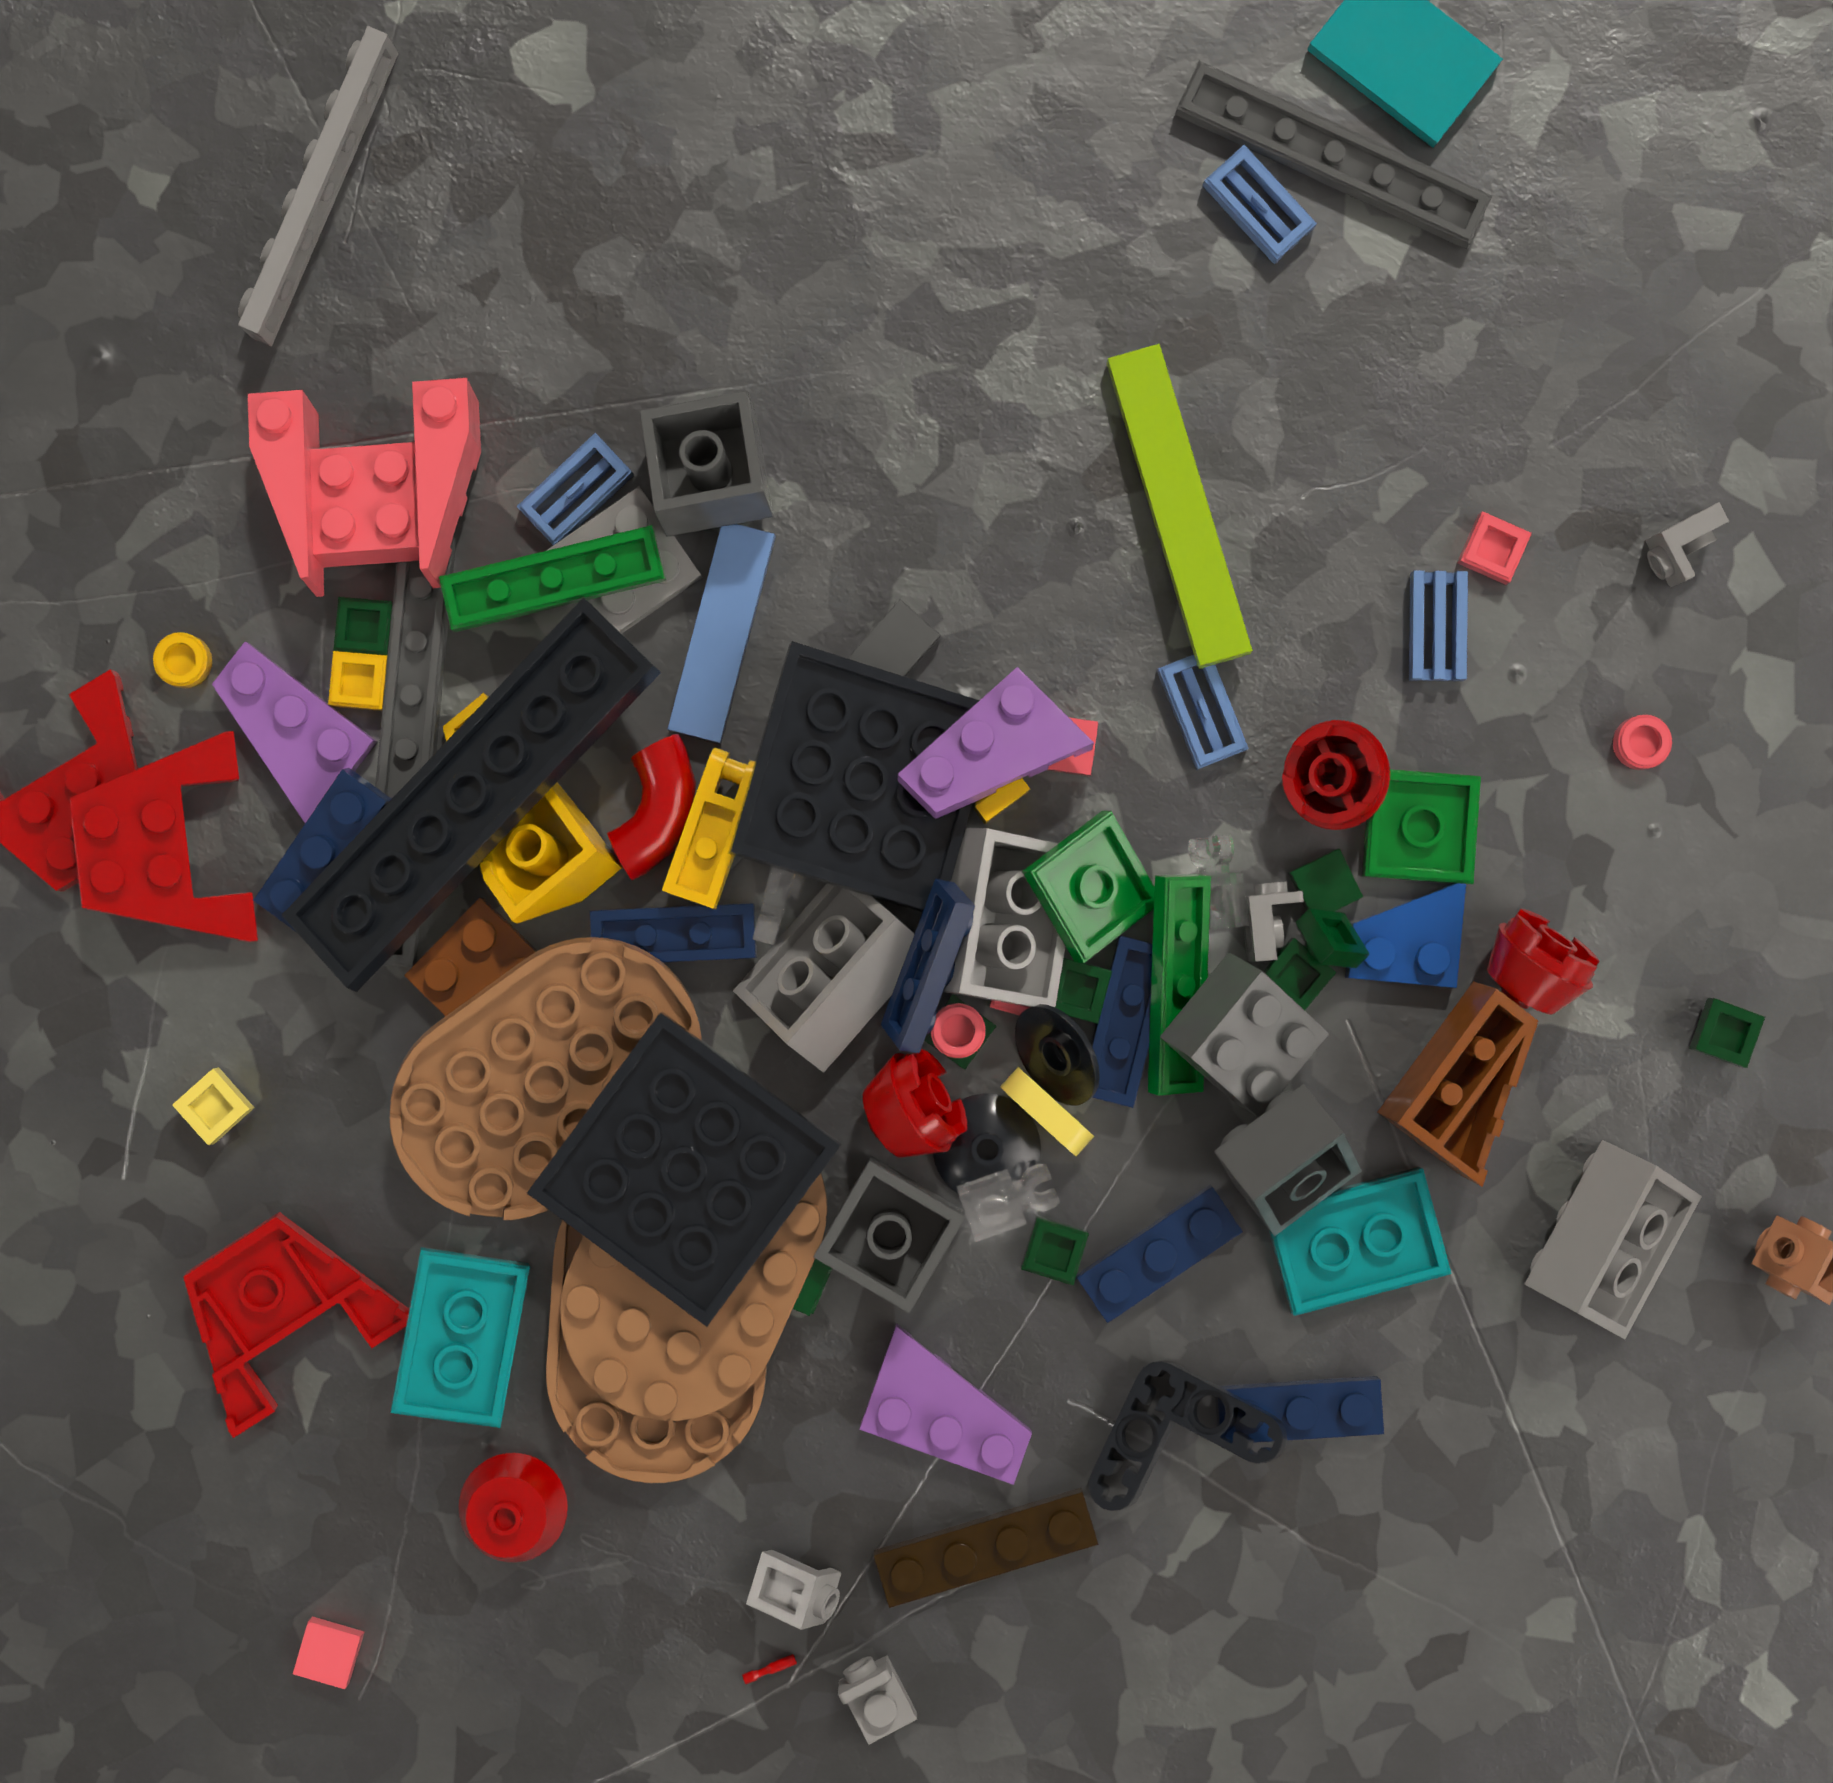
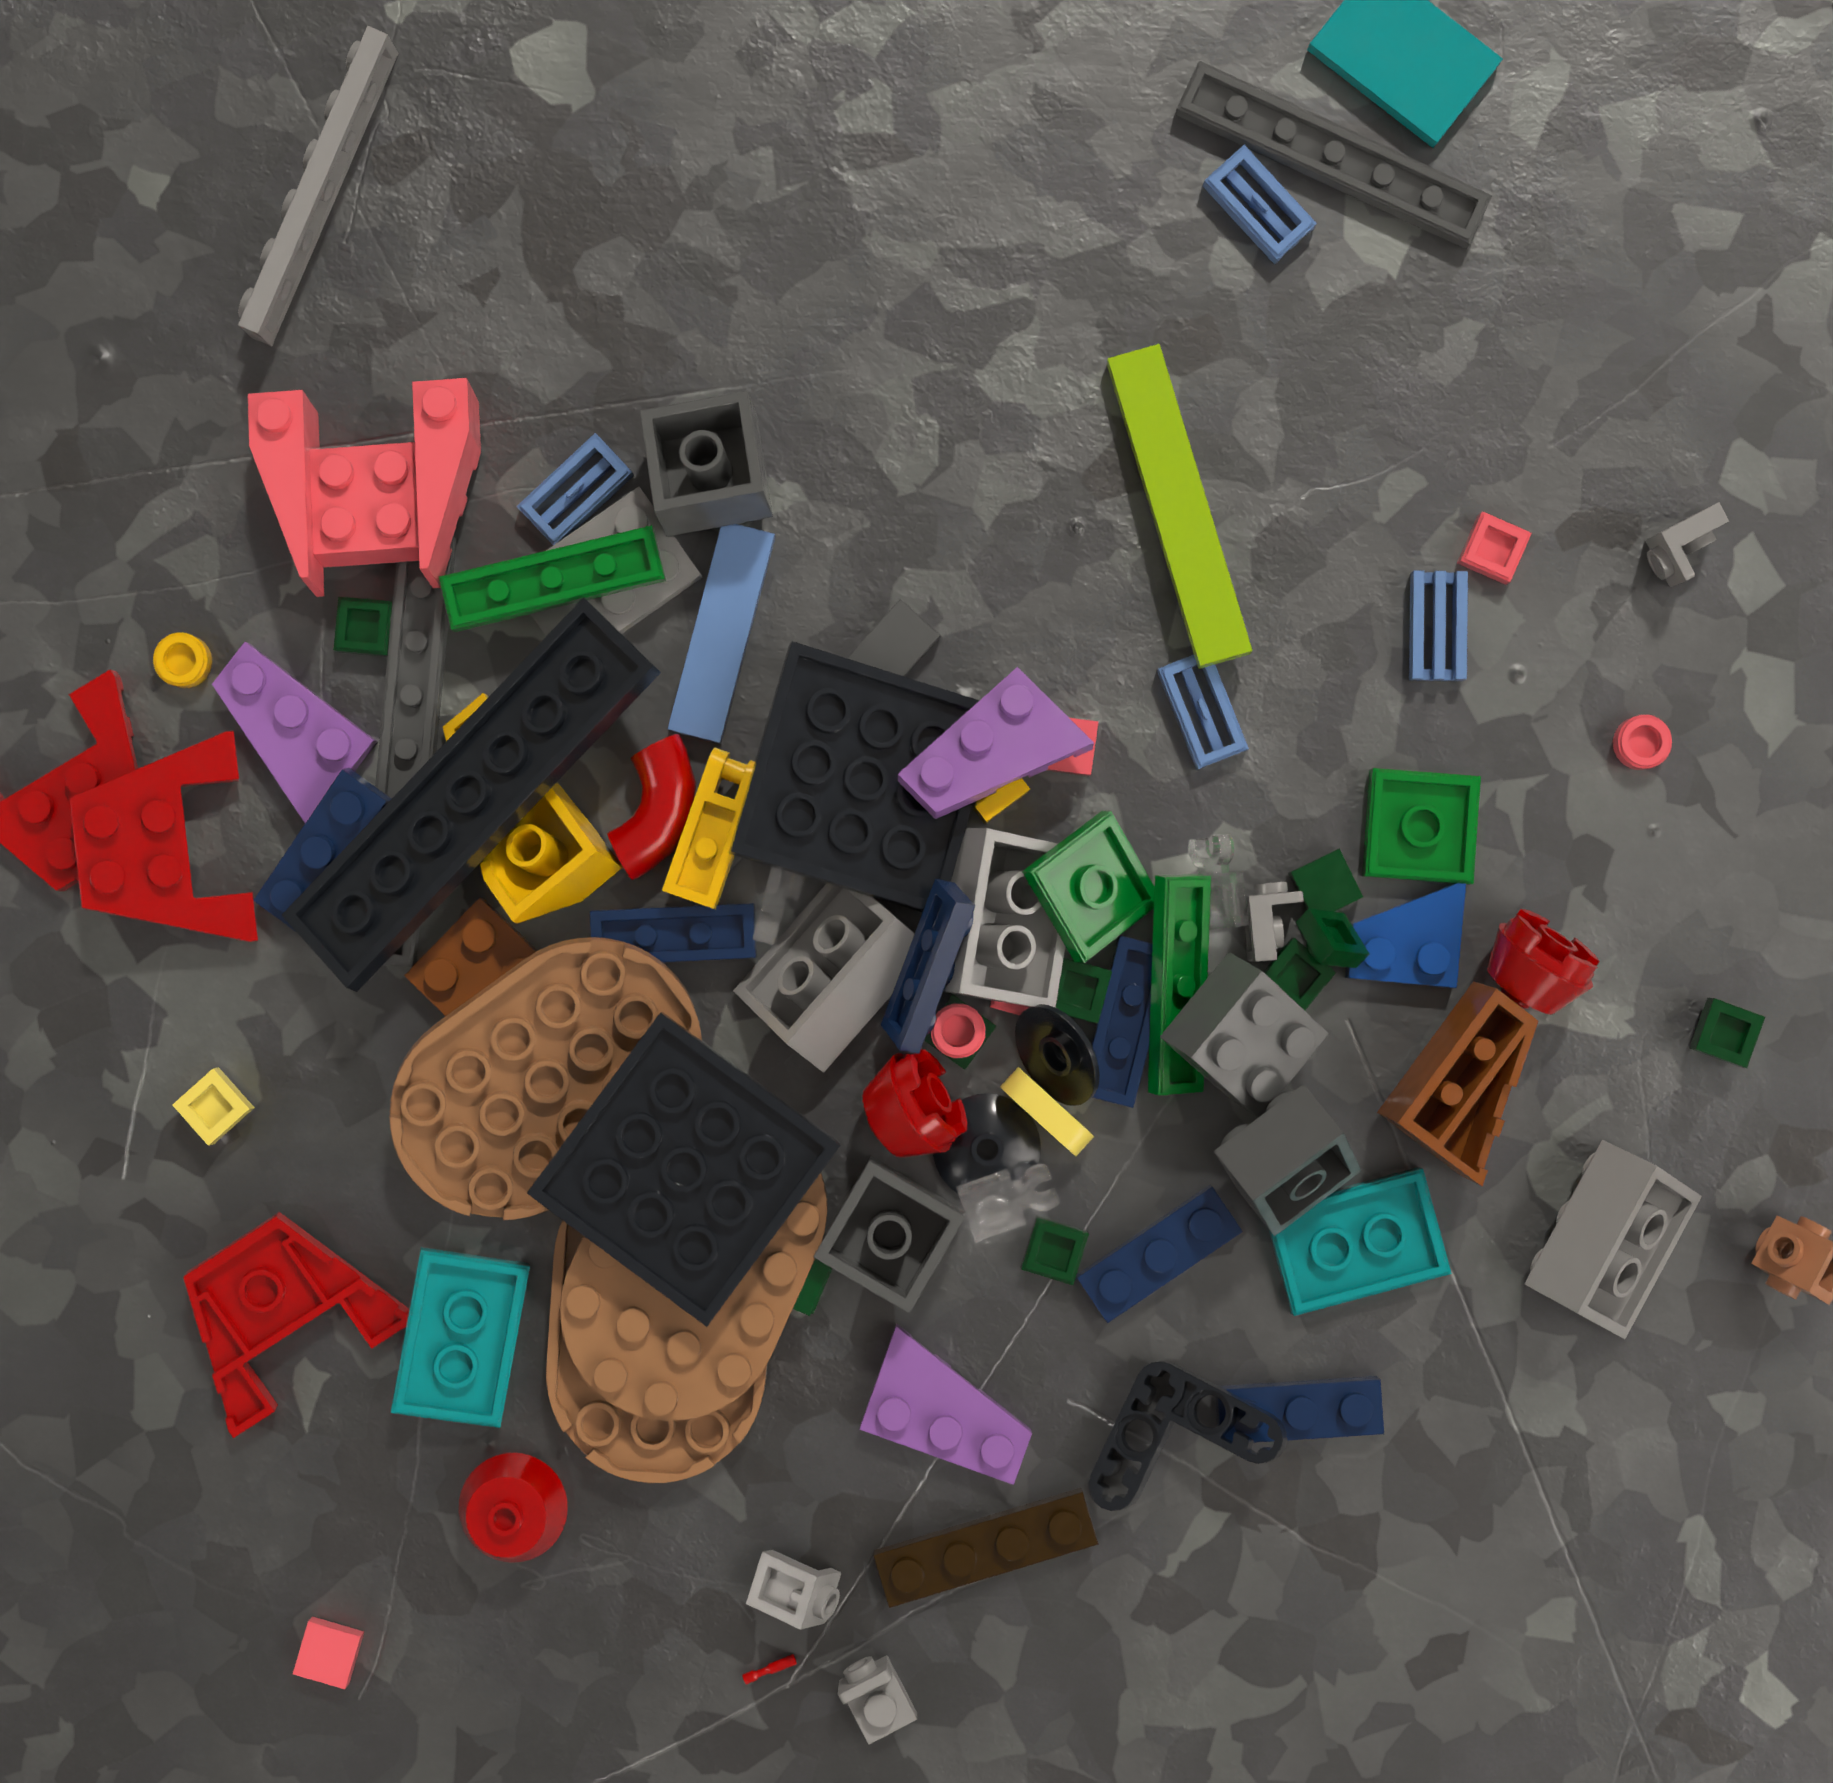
(357, 680): yellow tile -> none
(1336, 774): red cone -> none

